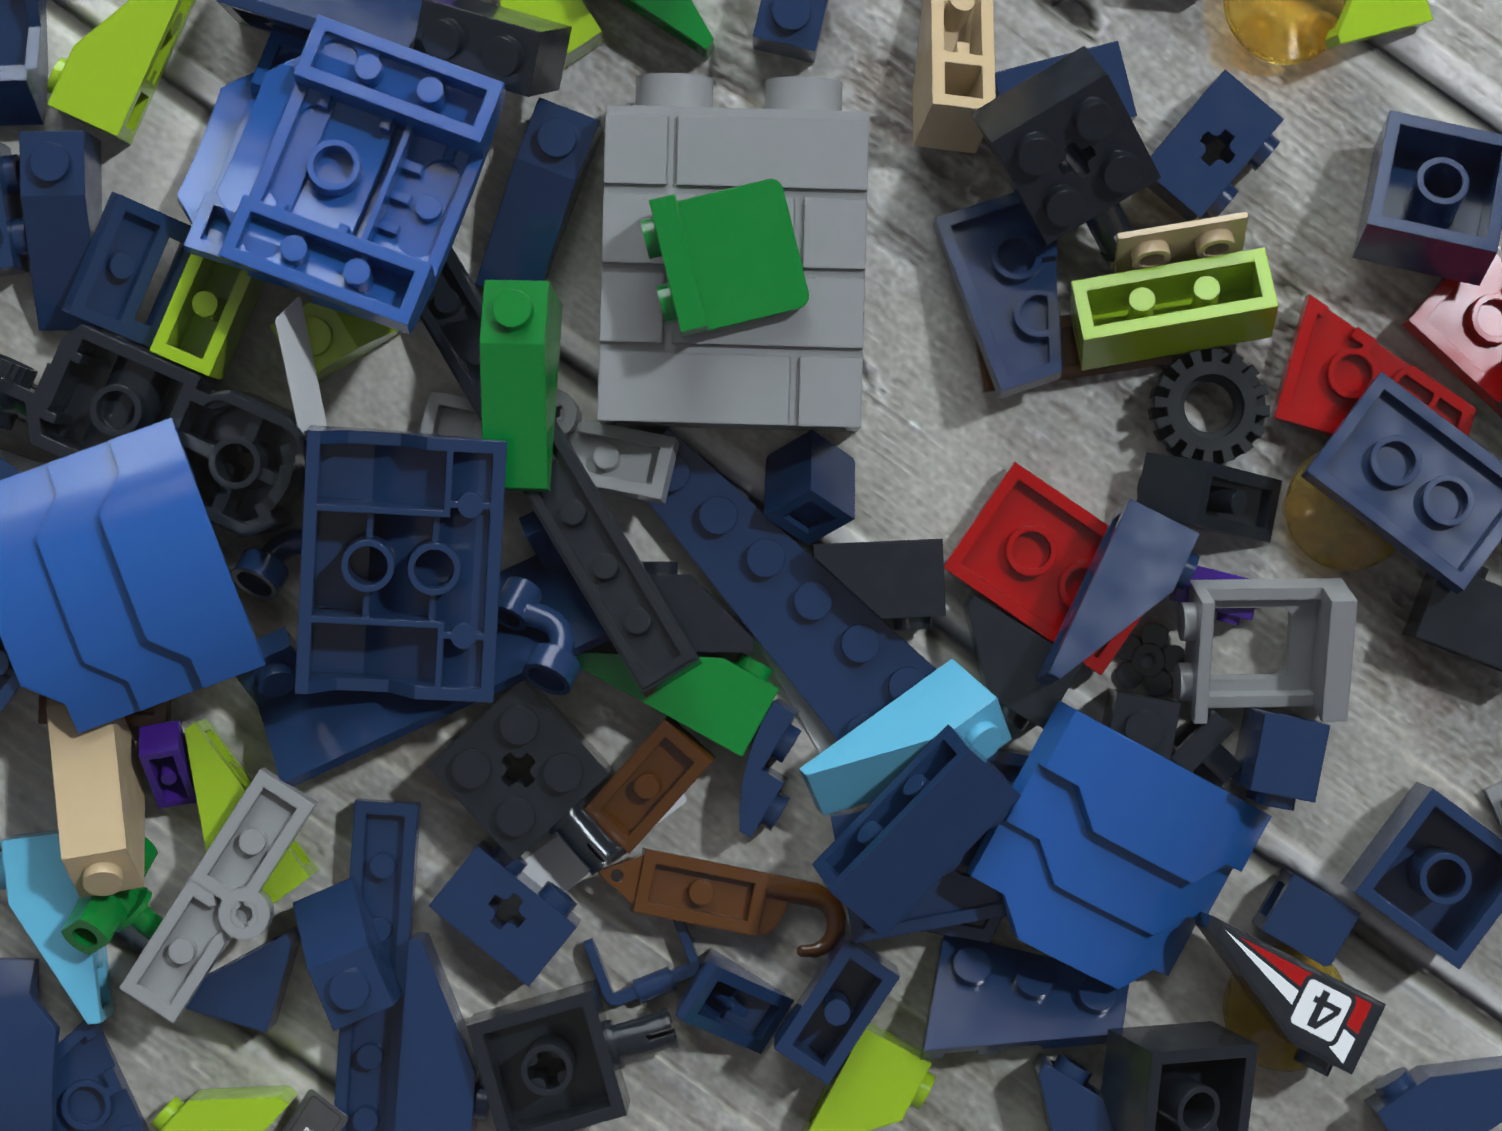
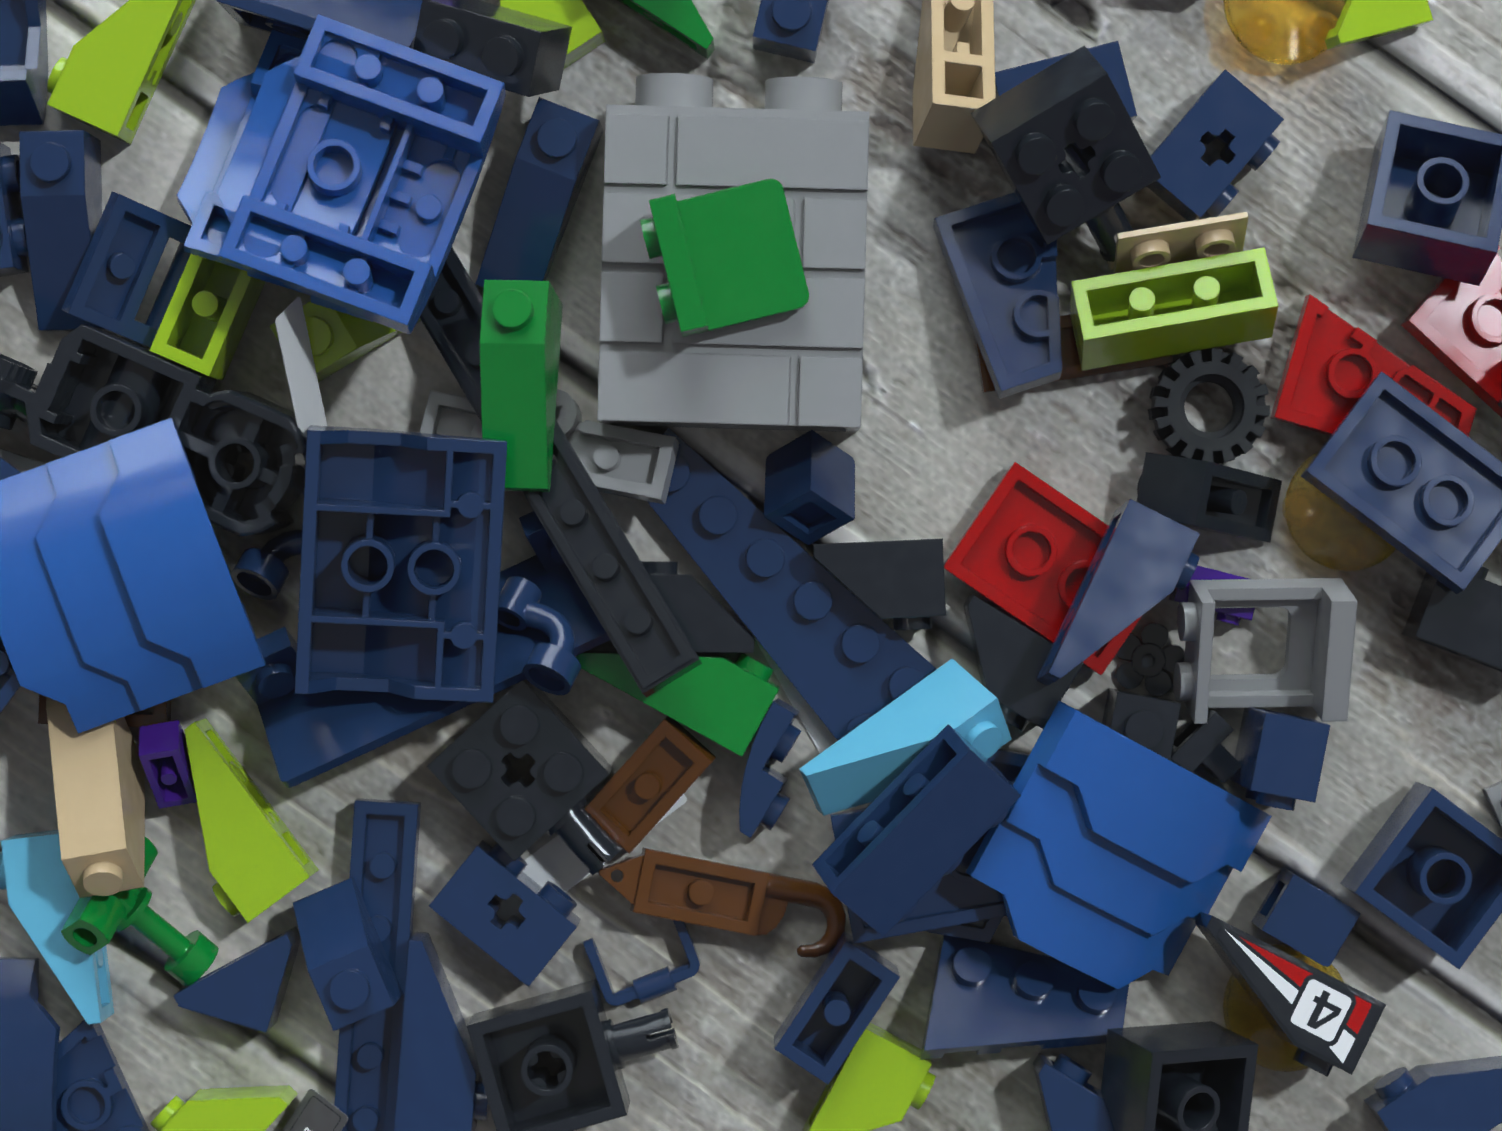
(221, 896): light grey hinge -> none
(732, 1003): dark blue slope -> none

